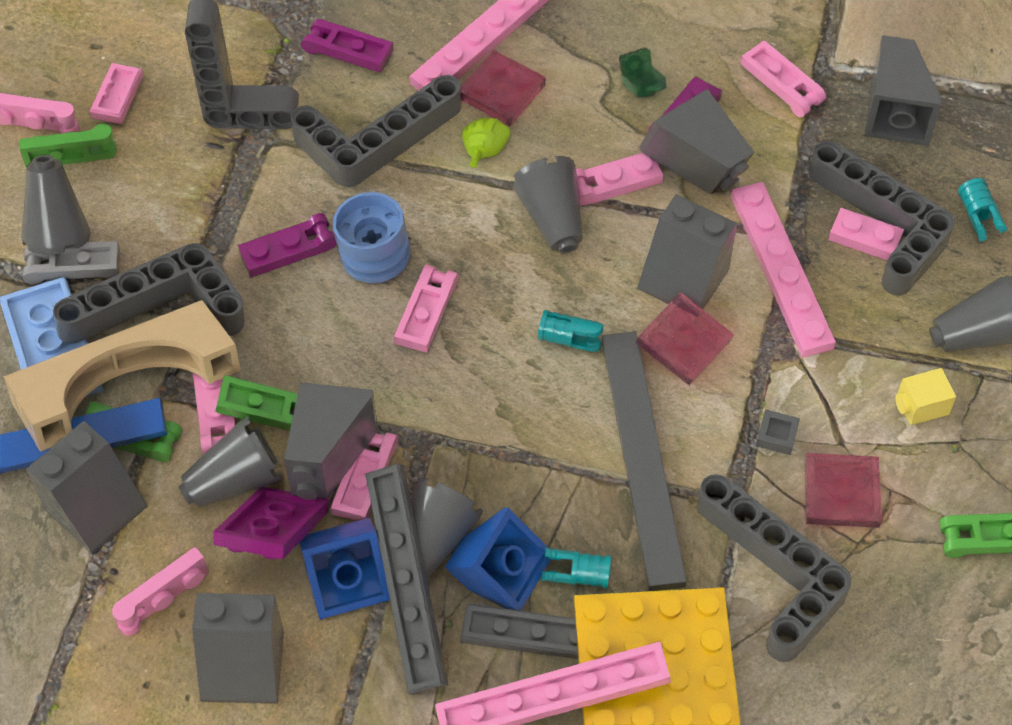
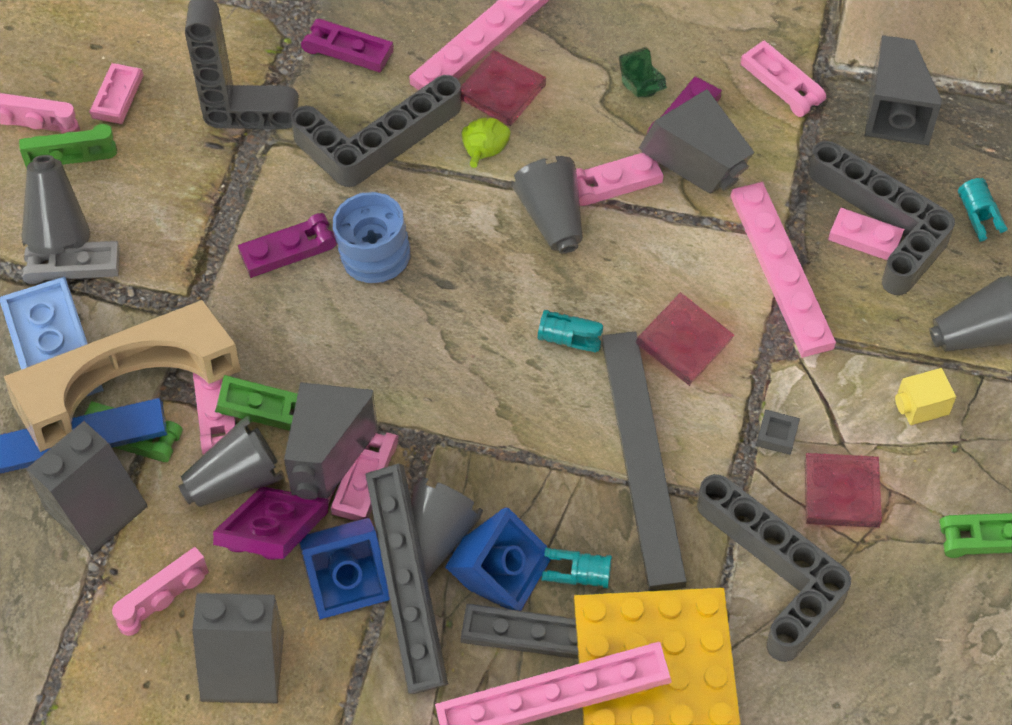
(147, 287): dark grey beam -> none
(425, 308): bright pink plate -> none
(688, 253): dark grey slope -> none

